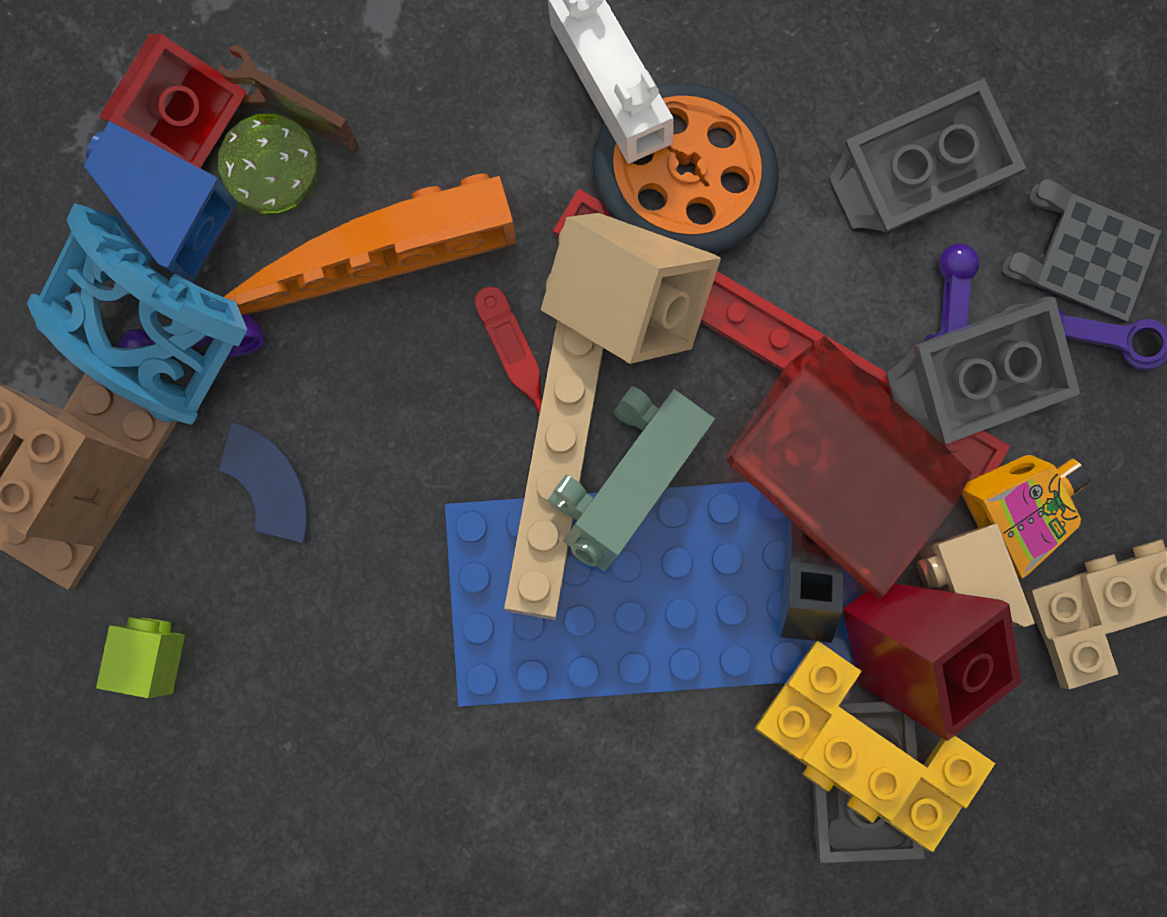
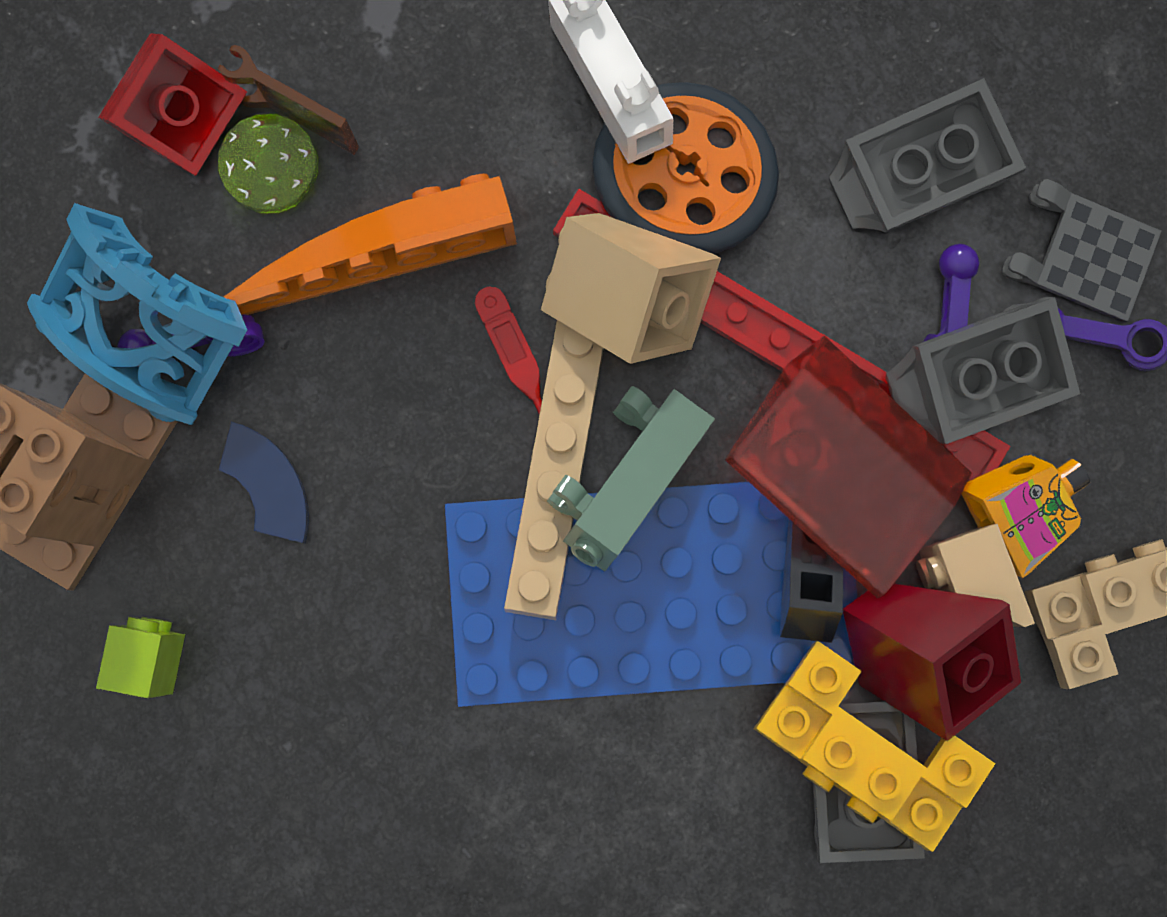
(161, 197): blue slope -> none

